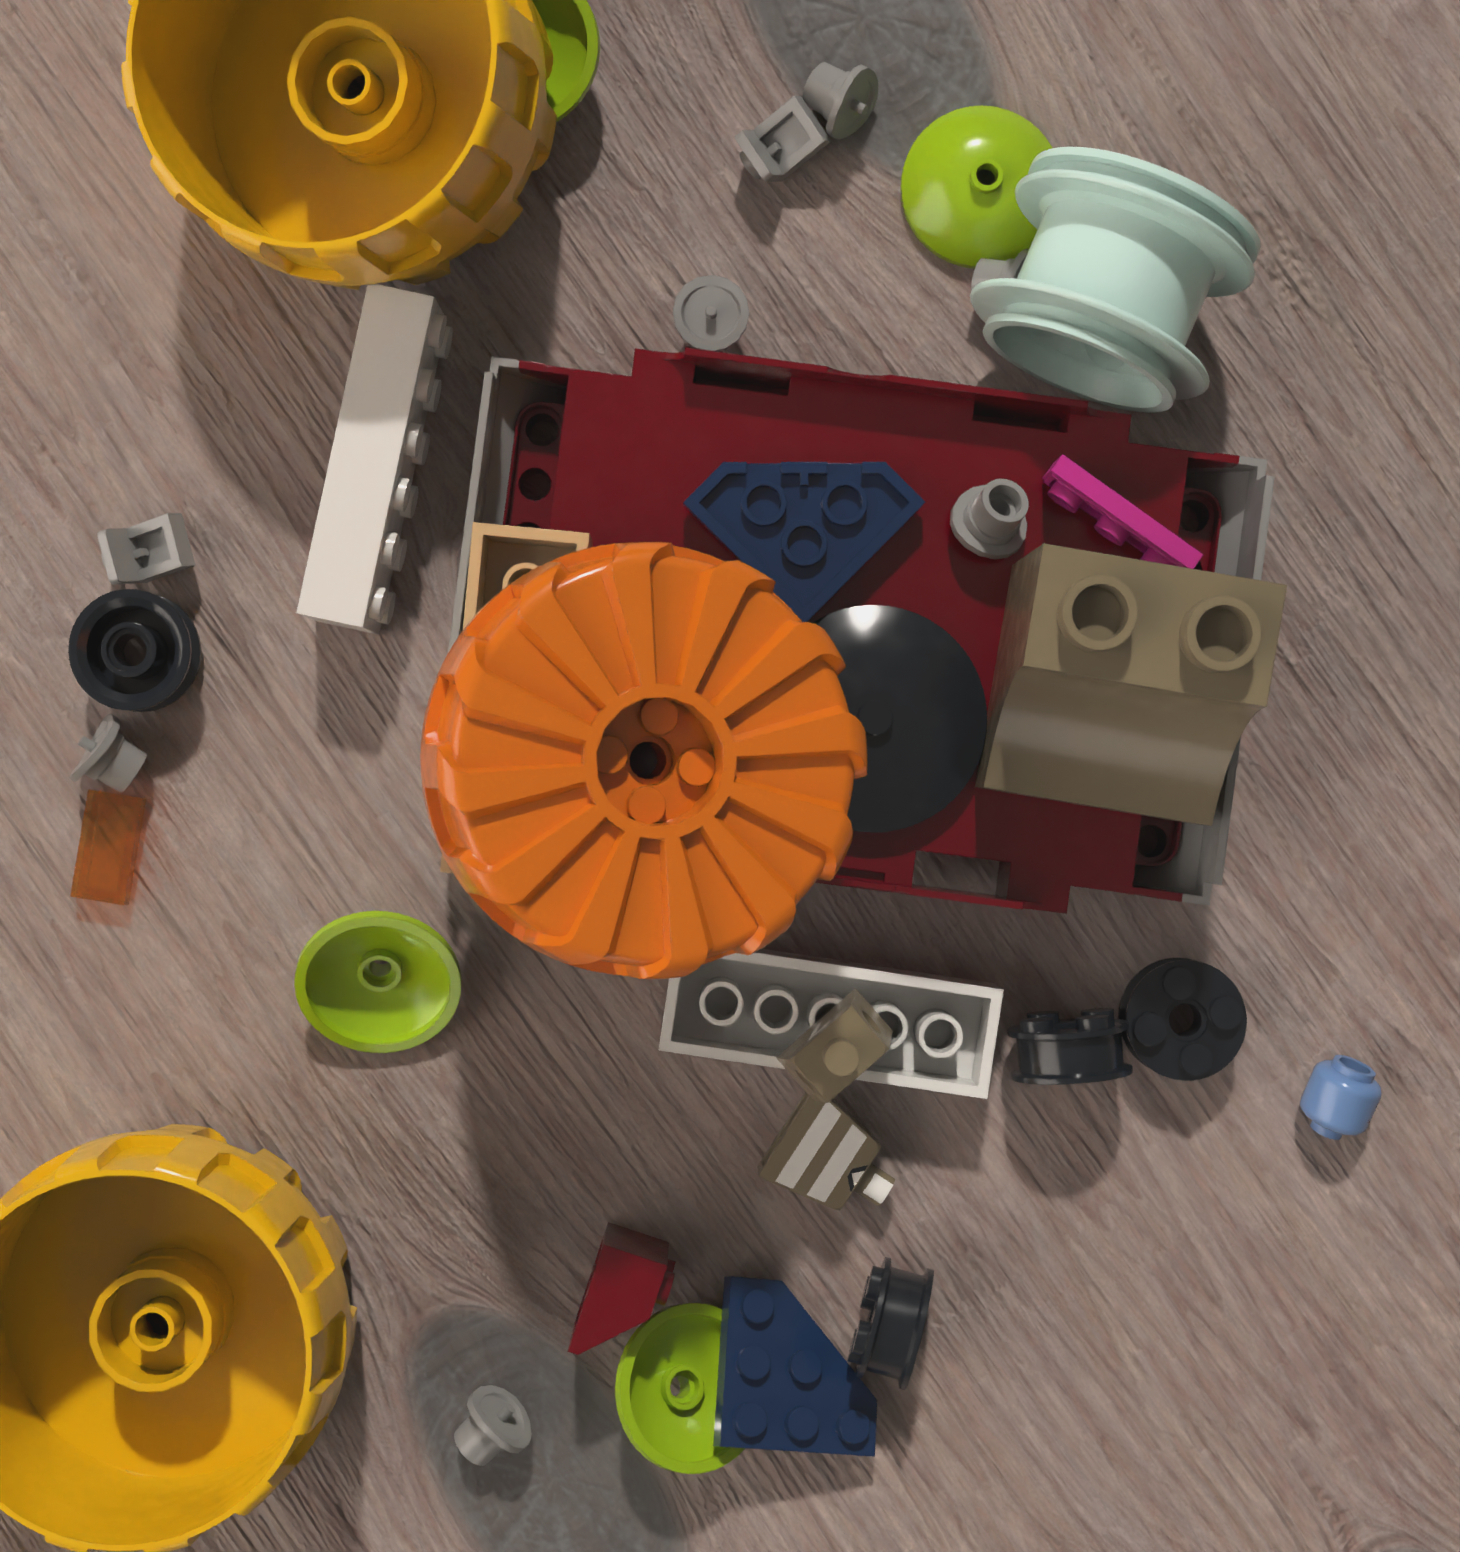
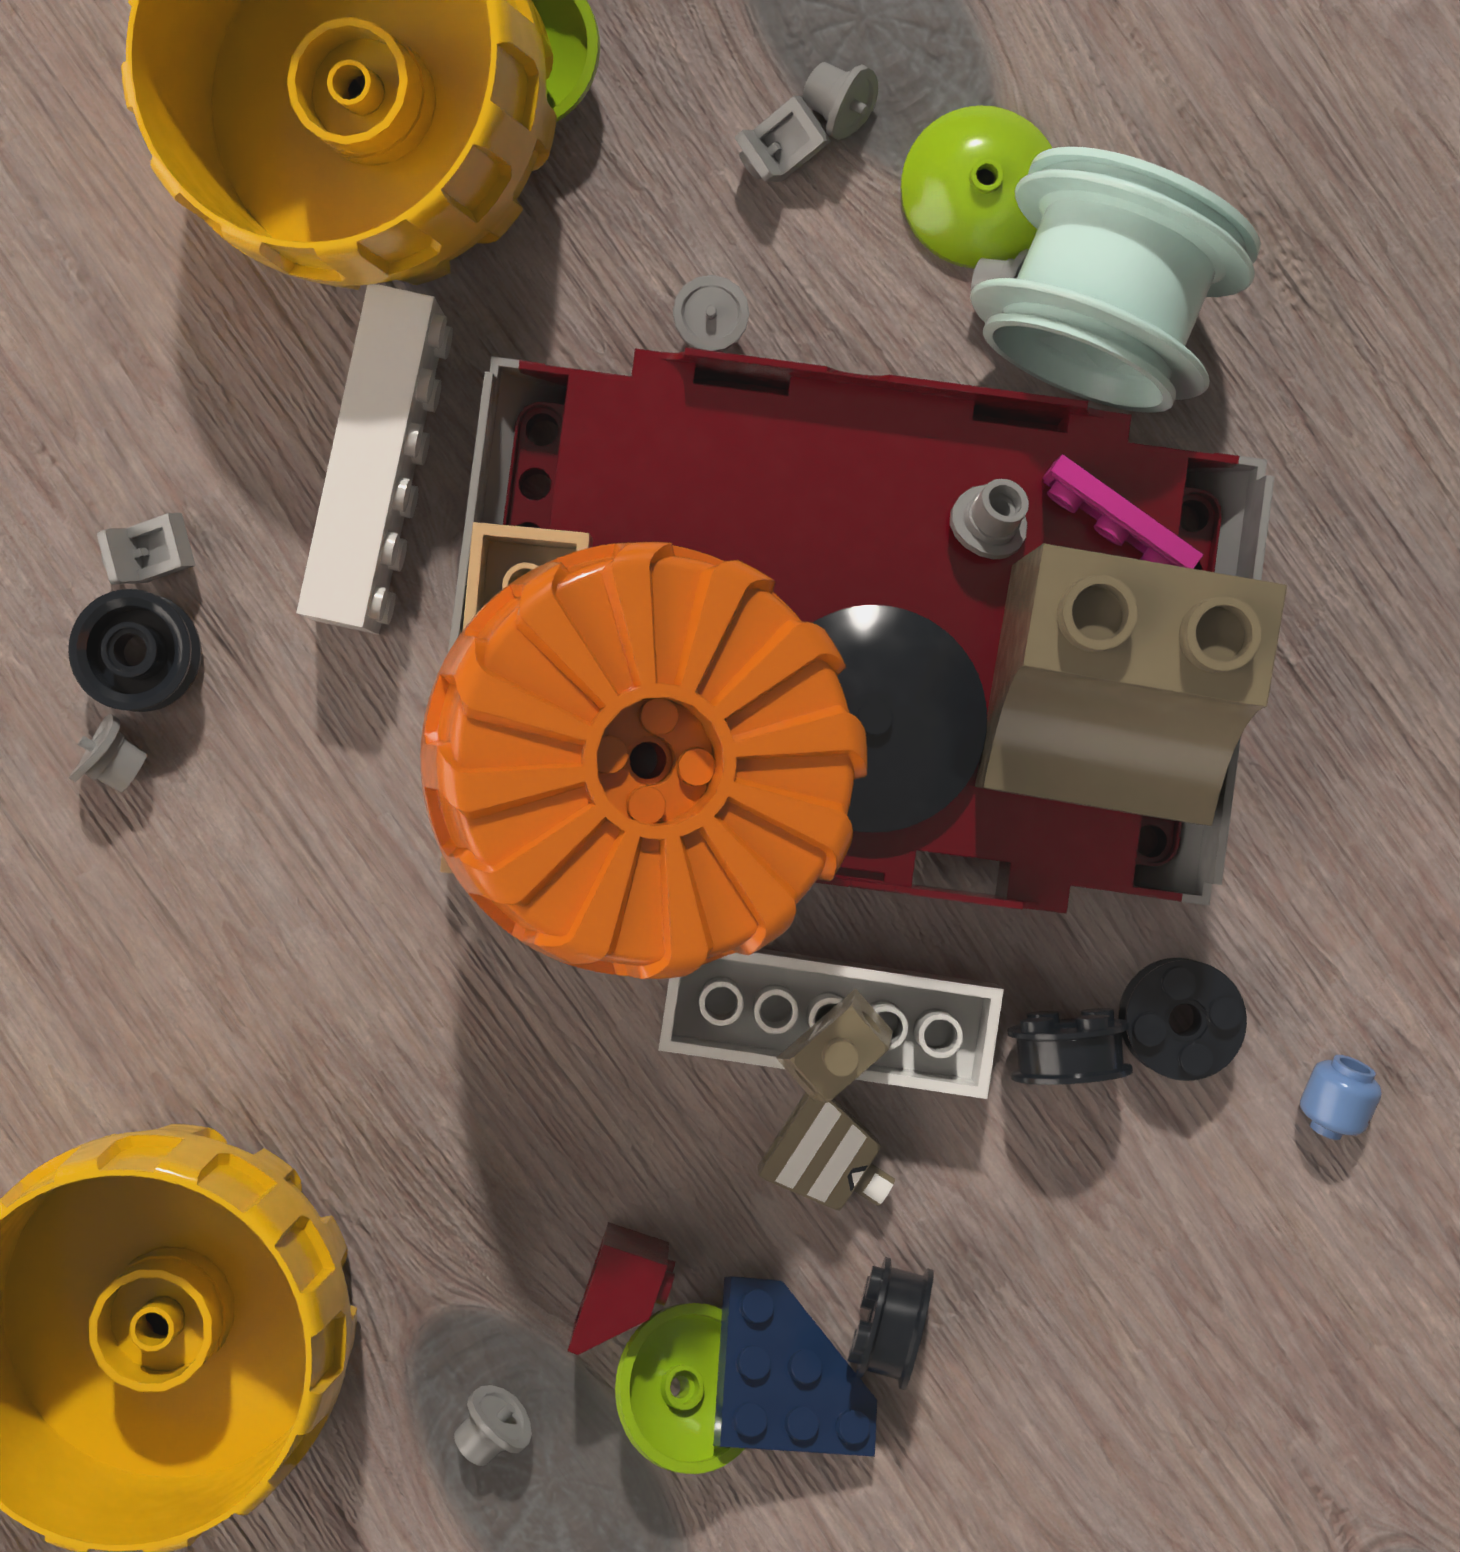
(108, 847): clear orange tile -> none
(373, 1003): lime dish -> none
(804, 521): dark blue plate -> none

